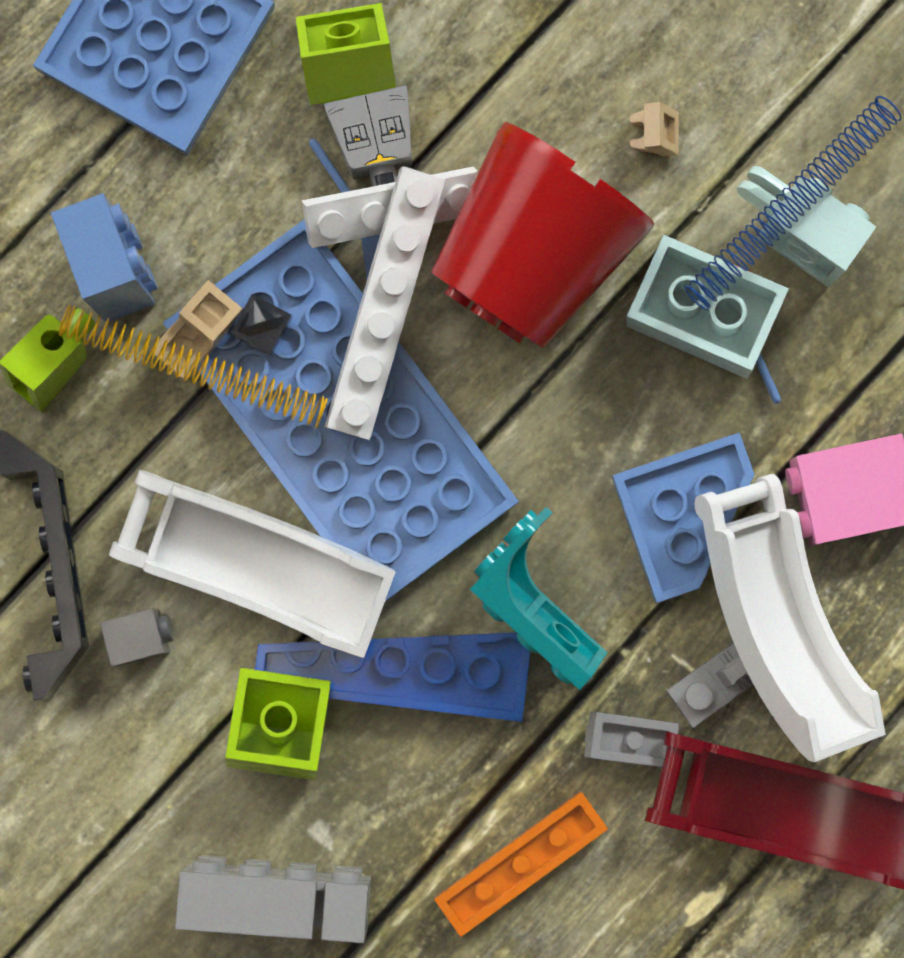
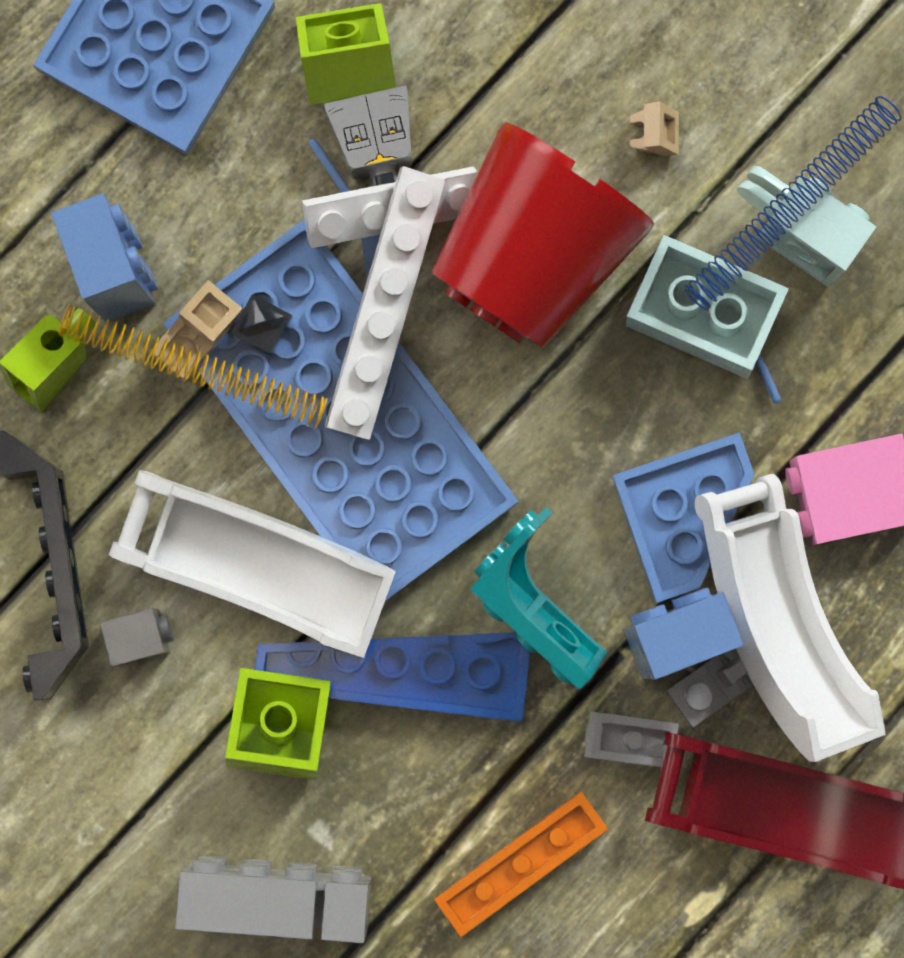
(682, 637): none -> medium blue brick

